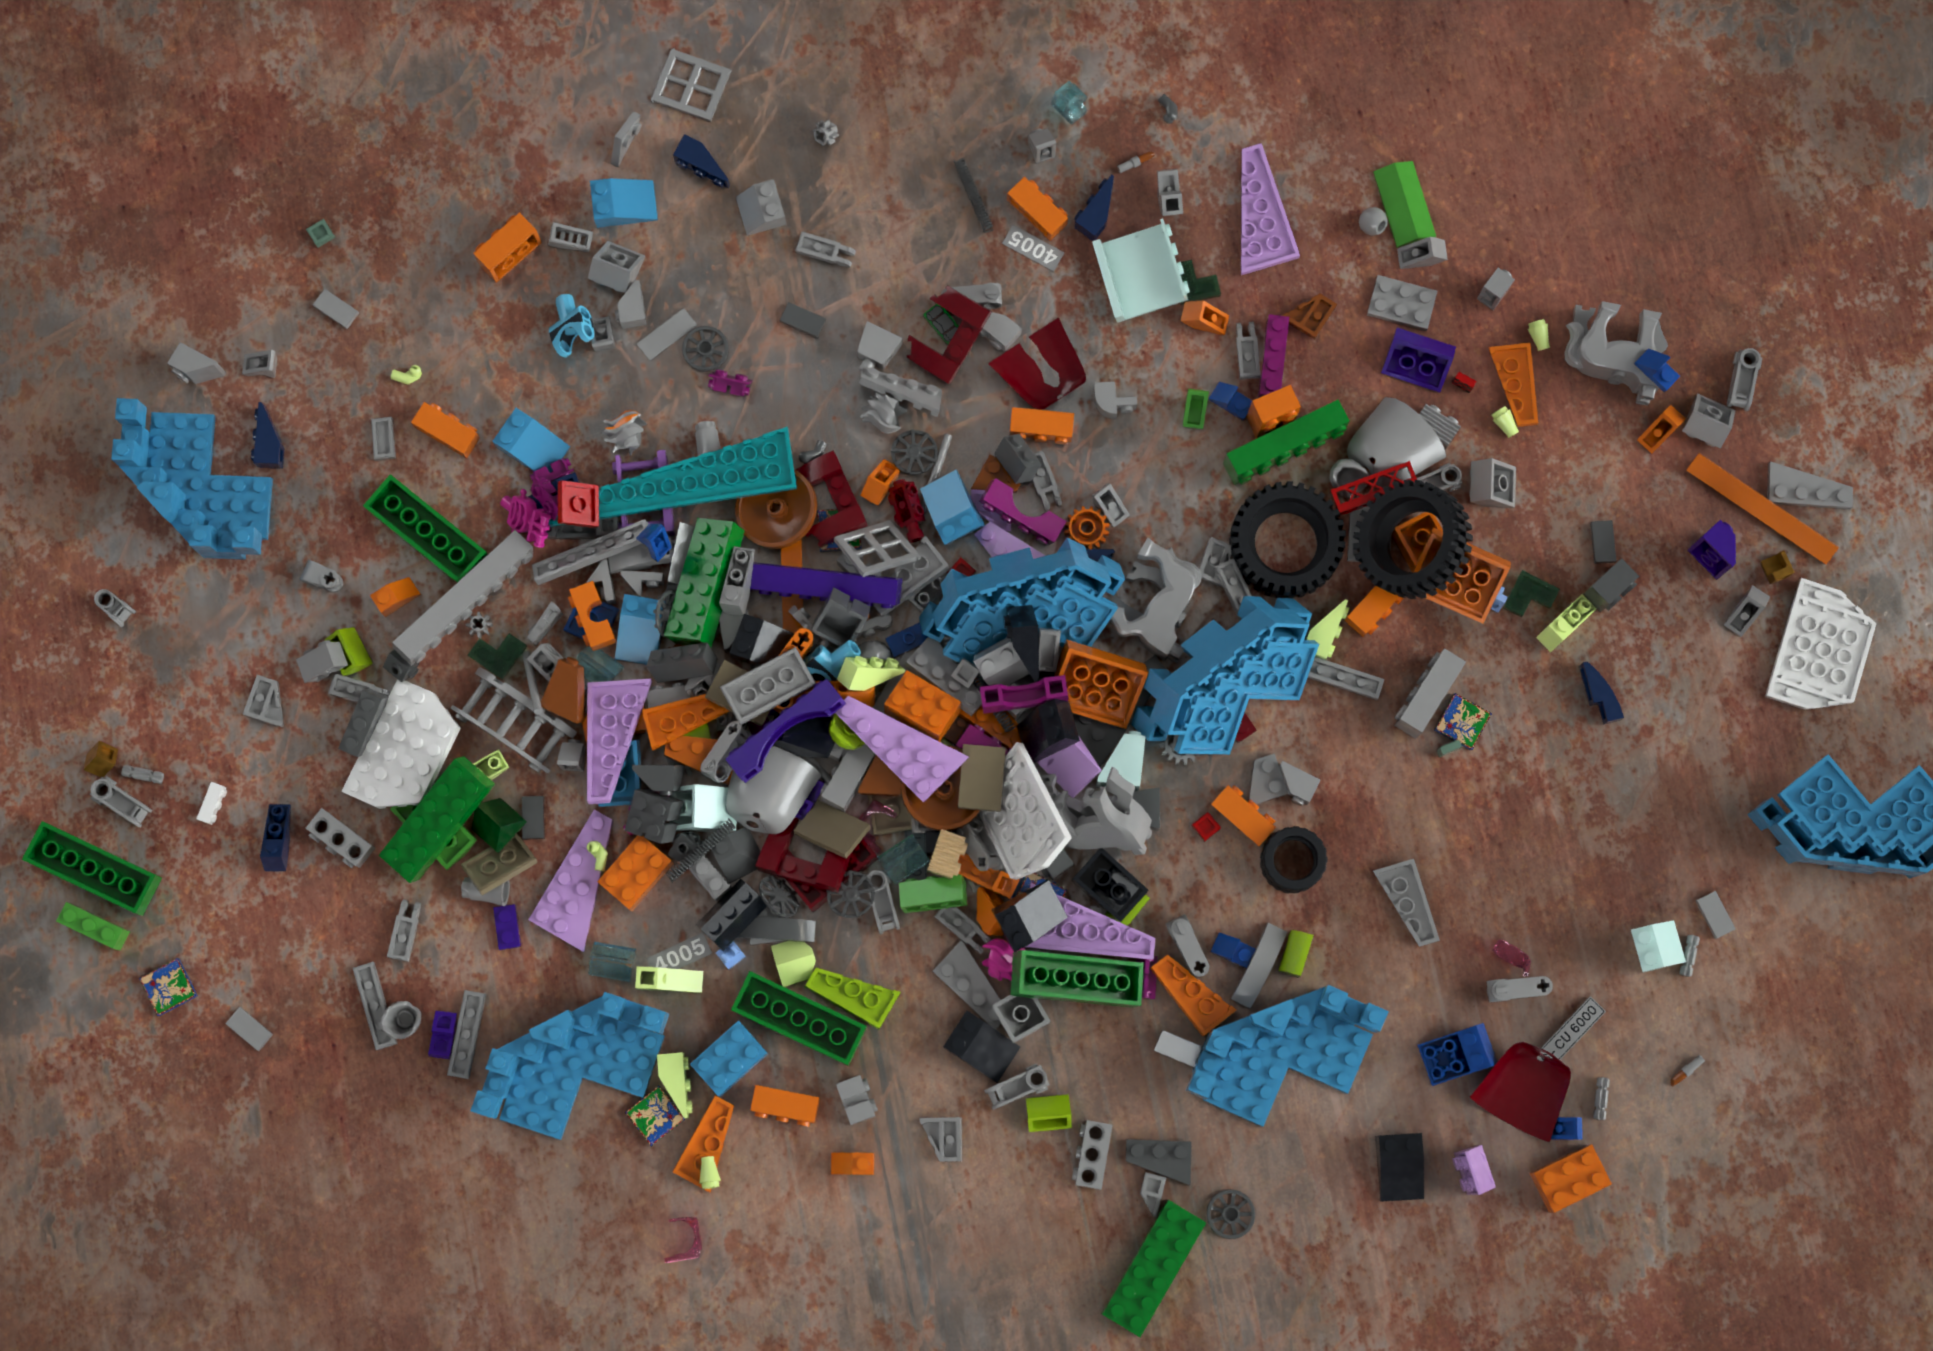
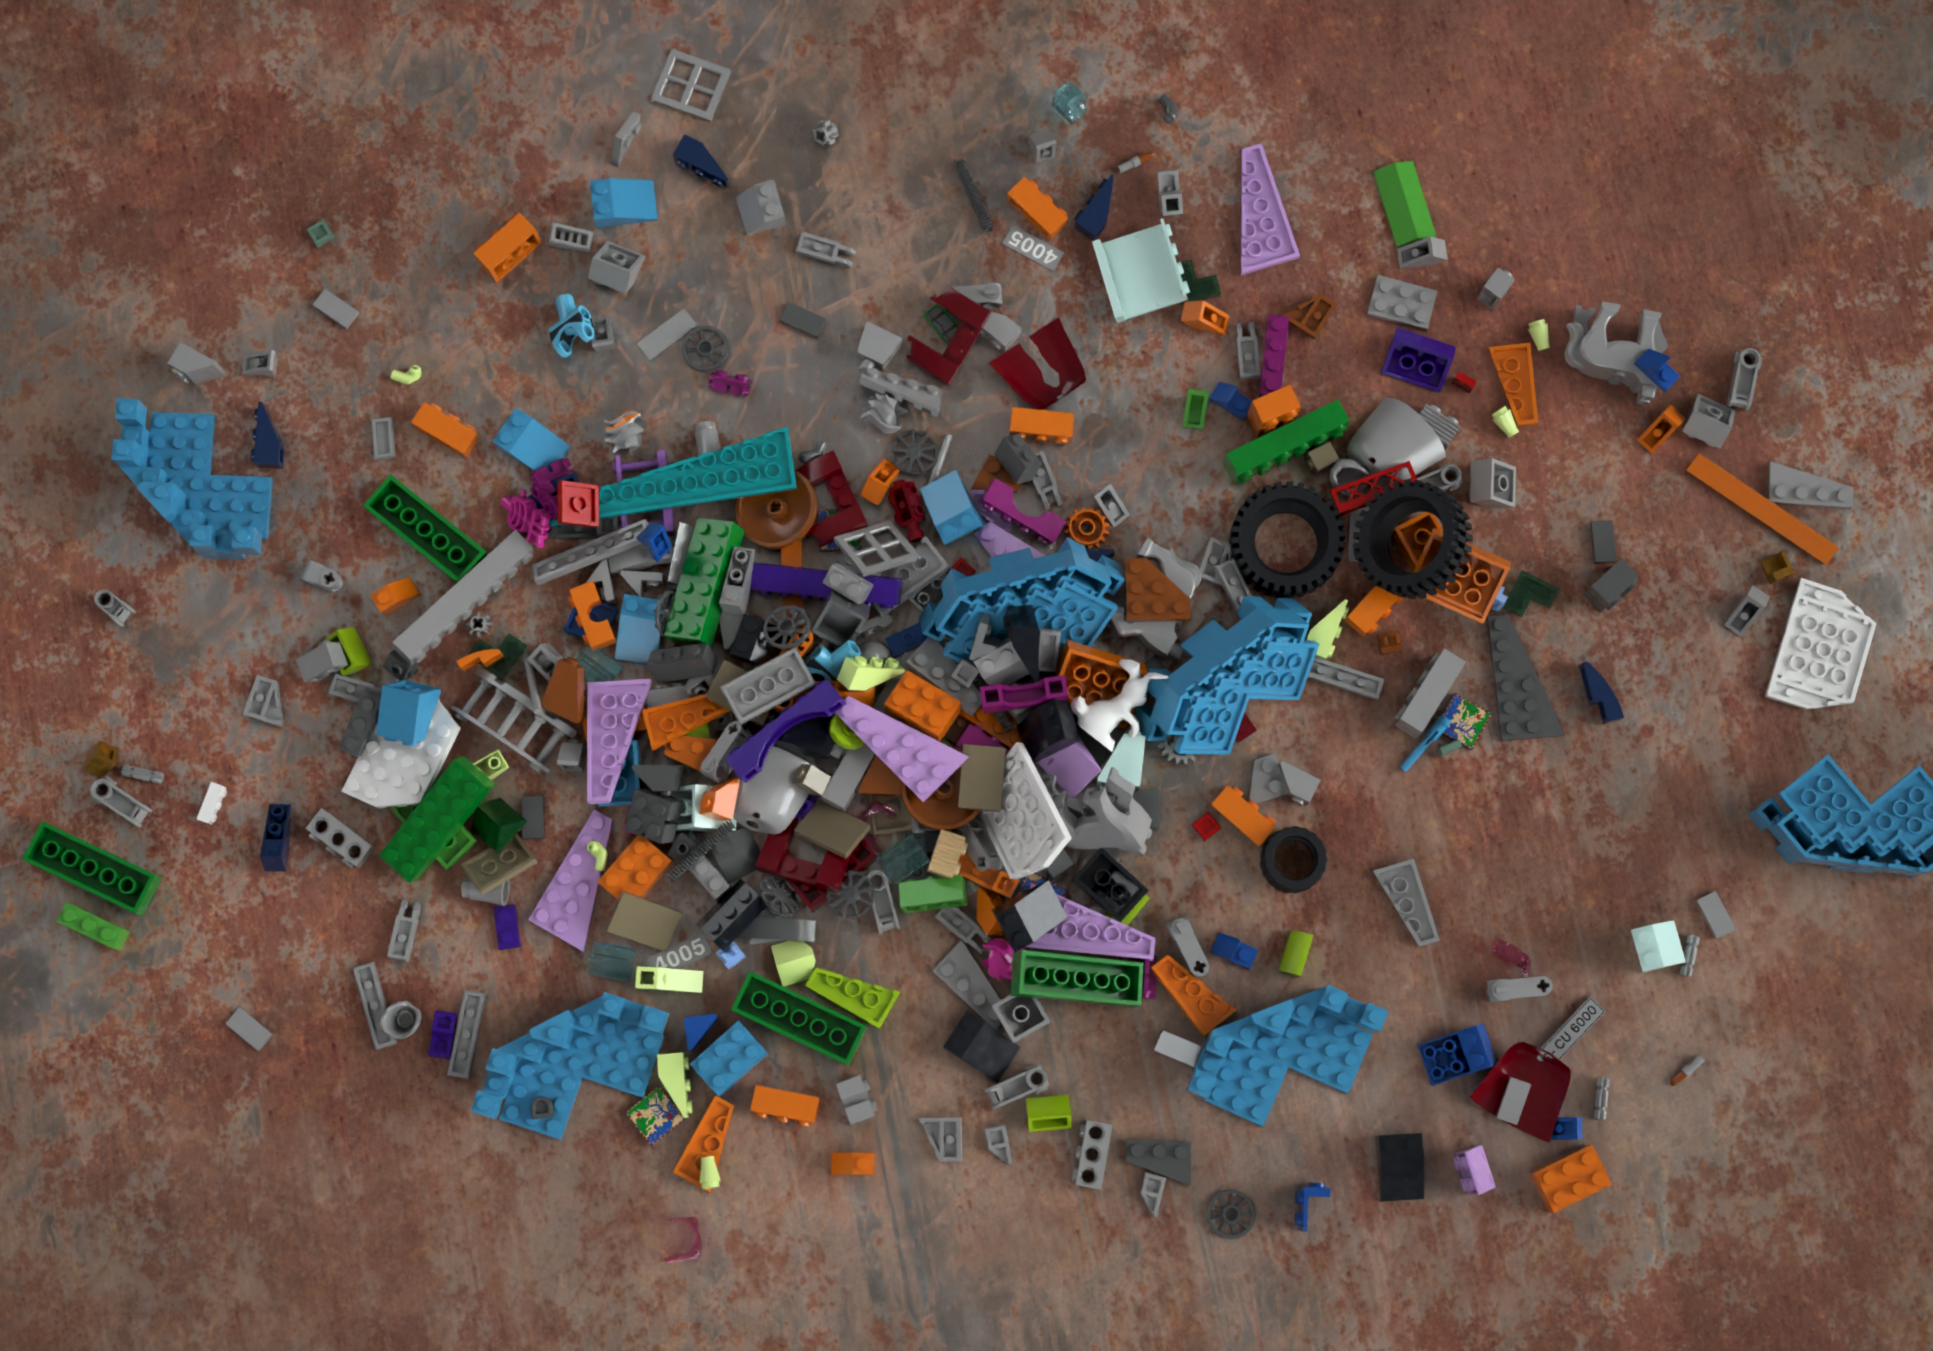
(168, 987): tile -> none
(406, 711): none -> dark azure slope
(487, 657): none -> orange slope
(542, 1108): none -> dark grey tile
(544, 624): light grey wing -> none
(631, 307): light grey slope -> none
(643, 921): none -> dark tan tile
(697, 1028): none -> blue slope
(720, 800): none -> slope
(787, 627): none -> dark grey wheel
(811, 779): none -> brick
(848, 583): none -> light grey brick
(983, 641): none -> dark grey slope
(998, 1143): none -> light grey tile
(1104, 715): none -> white animal
(1108, 404): light grey brick -> none
(1152, 594): none -> dark orange plate
(1153, 1268): green brick -> none
(1259, 966): light grey slope -> none
(1301, 1198): none -> blue bracket
(1321, 458): none -> dark tan brick
(1373, 221): light grey piece -> none
(1389, 642): none -> dark orange tile
(1432, 734): none -> dark azure pin
(1513, 1100): none -> light grey tile
(1519, 695): none -> dark grey wing
(1566, 623): yellowish green slope -> none
(1716, 549): dark purple slope -> none

